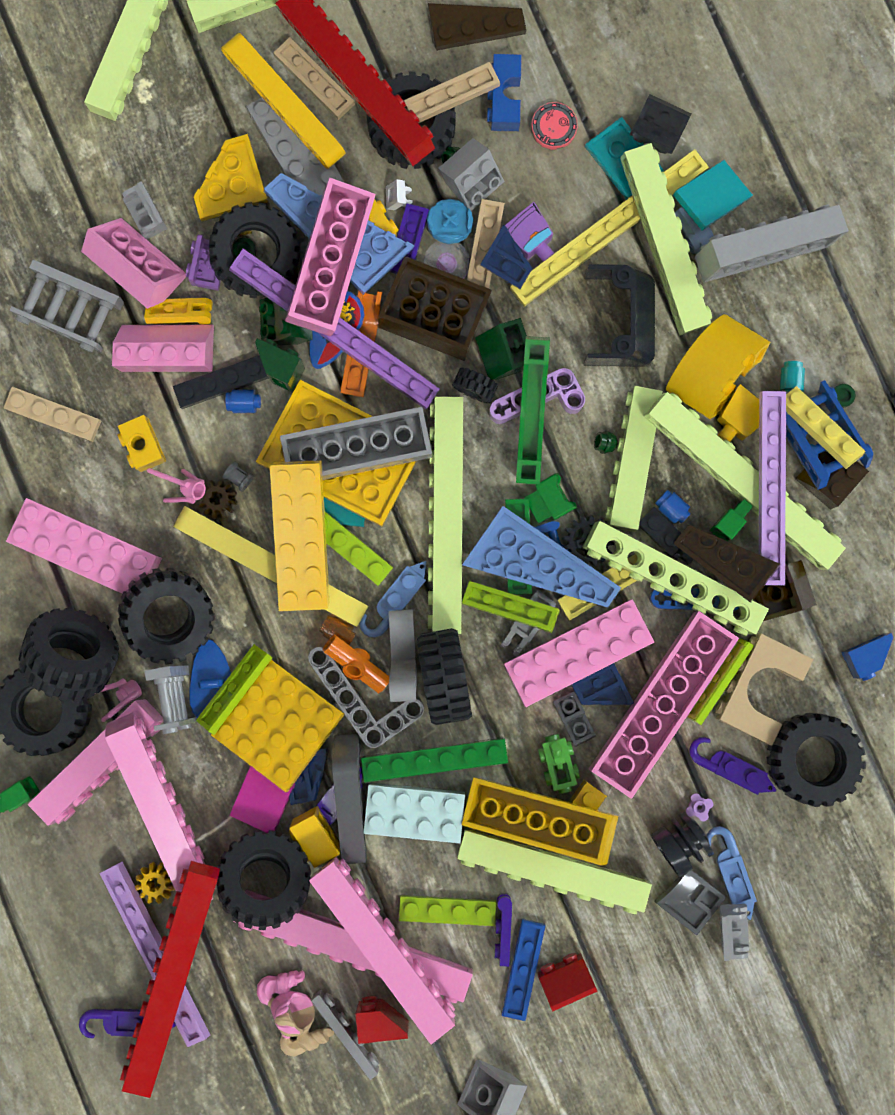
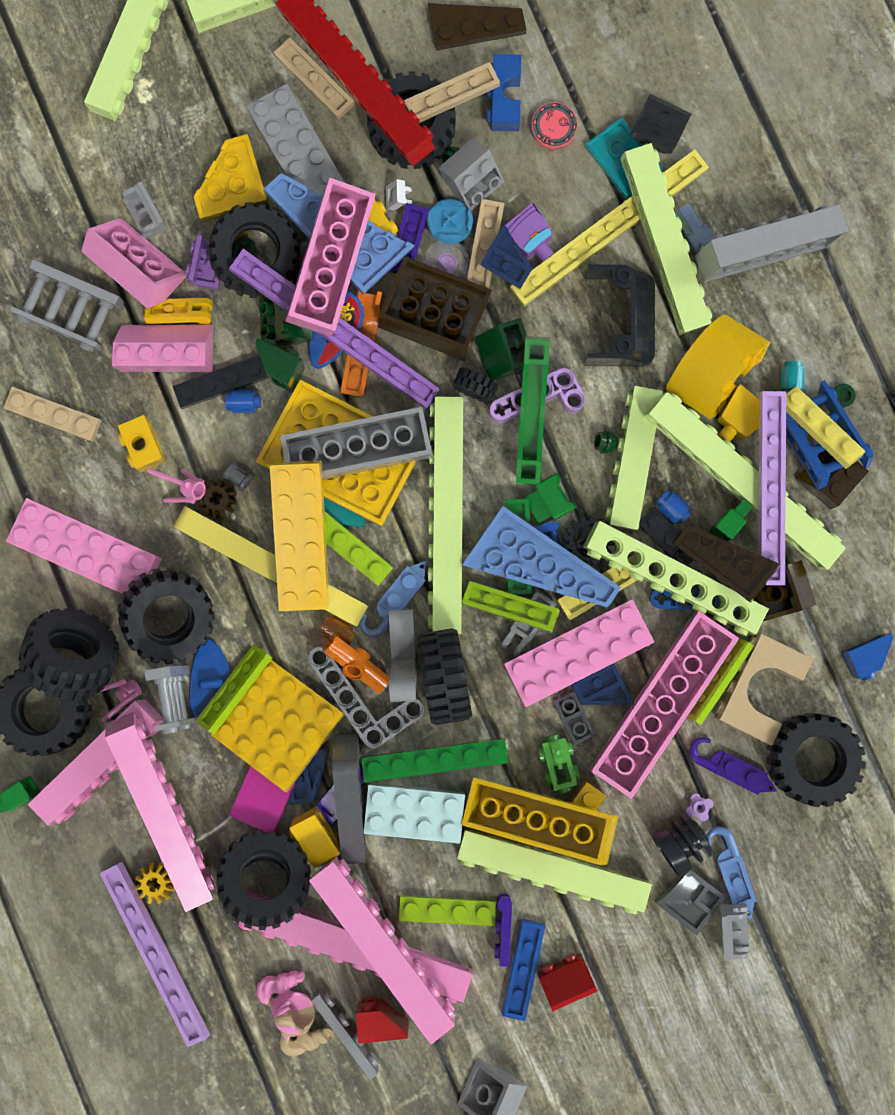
(115, 1022): dark purple plate -> none
(170, 980): red brick -> none
(283, 100): yellow beam -> none
(712, 195): teal tile -> none

